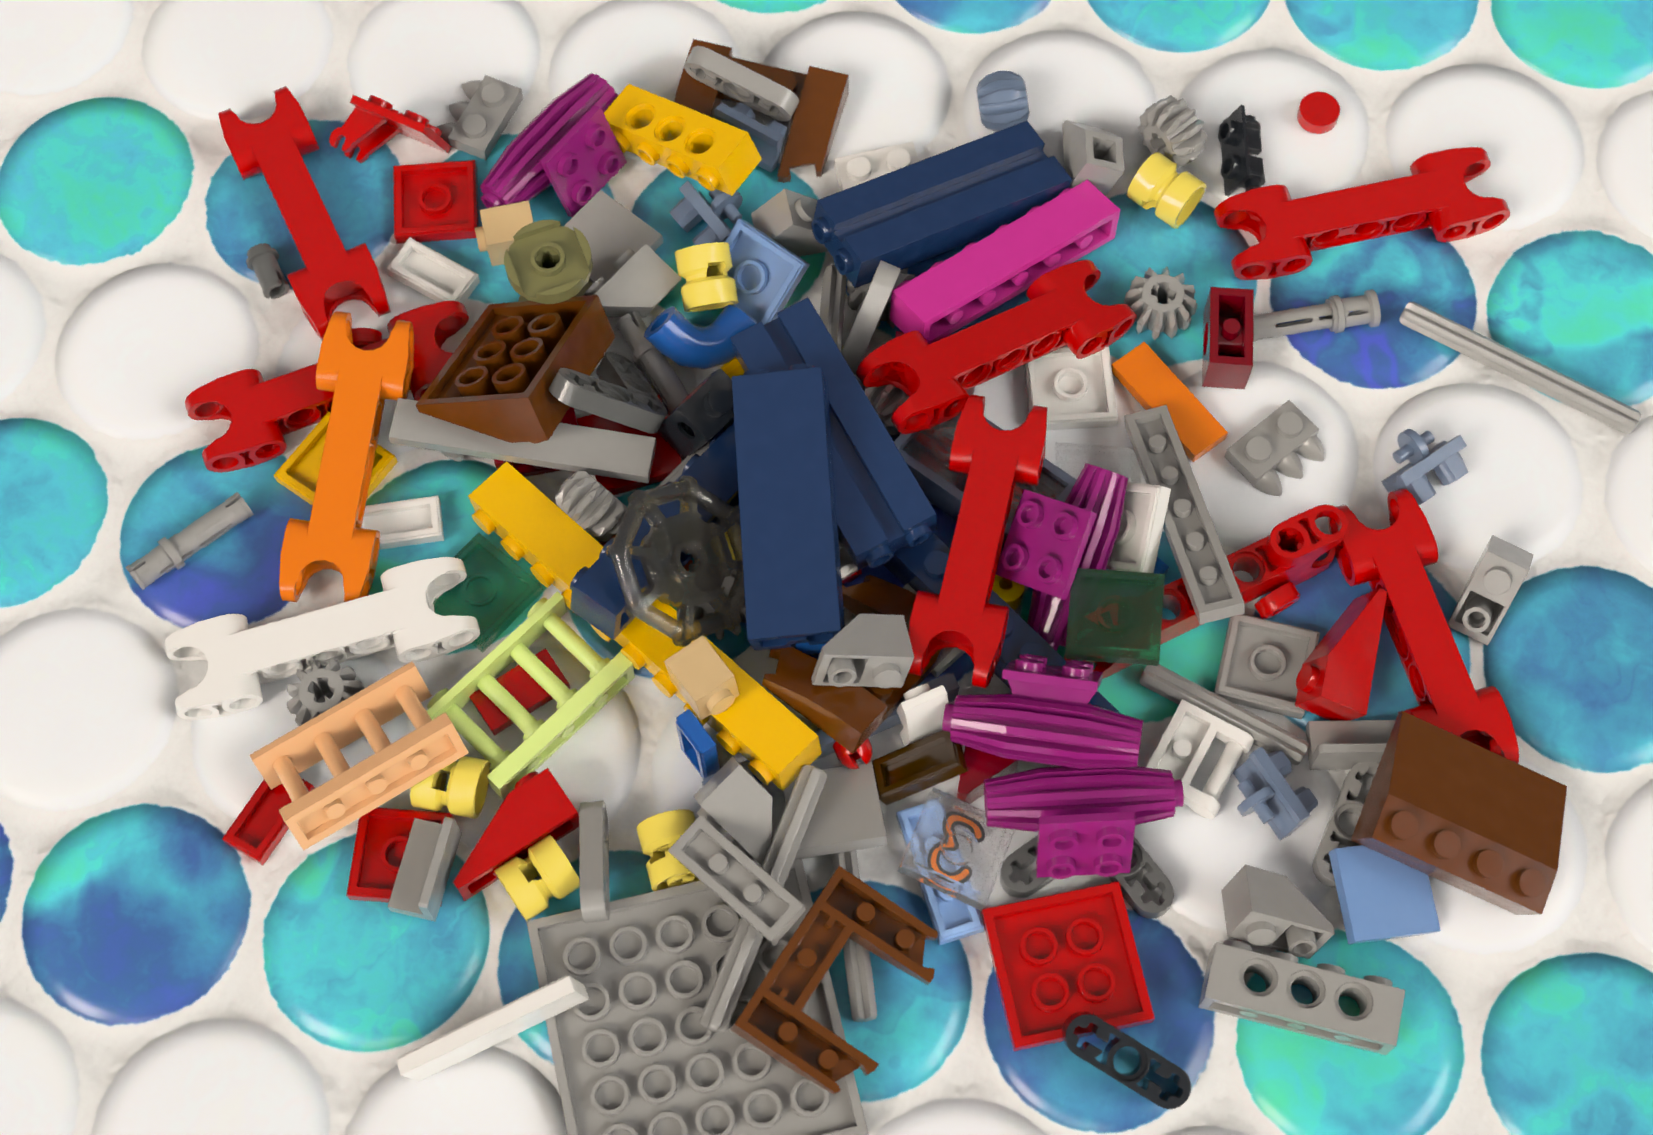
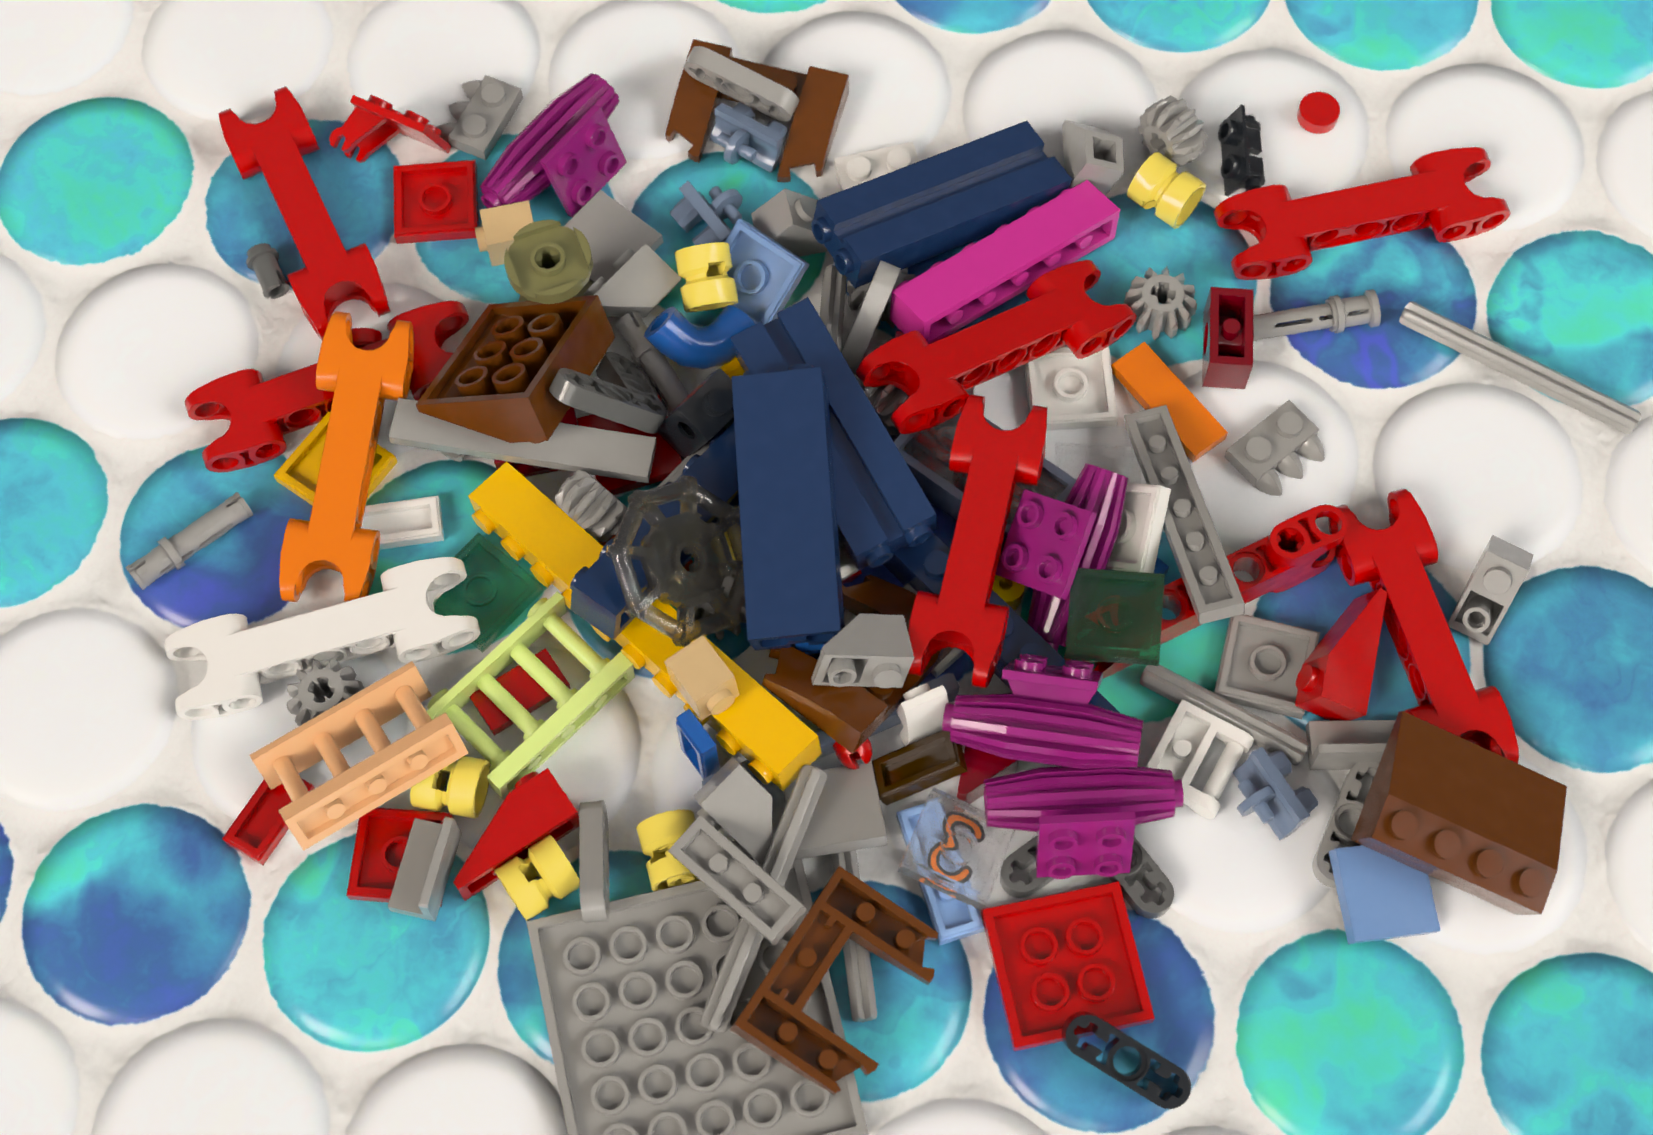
(432, 273): white tile -> none
(492, 1028): white tile -> none
(682, 140): yellow brick -> none
(1002, 100): sand blue piece -> none
(1273, 913): light grey slope -> none
(1277, 601): red tile -> none
(1378, 1002): light grey brick -> none
(1442, 458): sand blue hips -> none

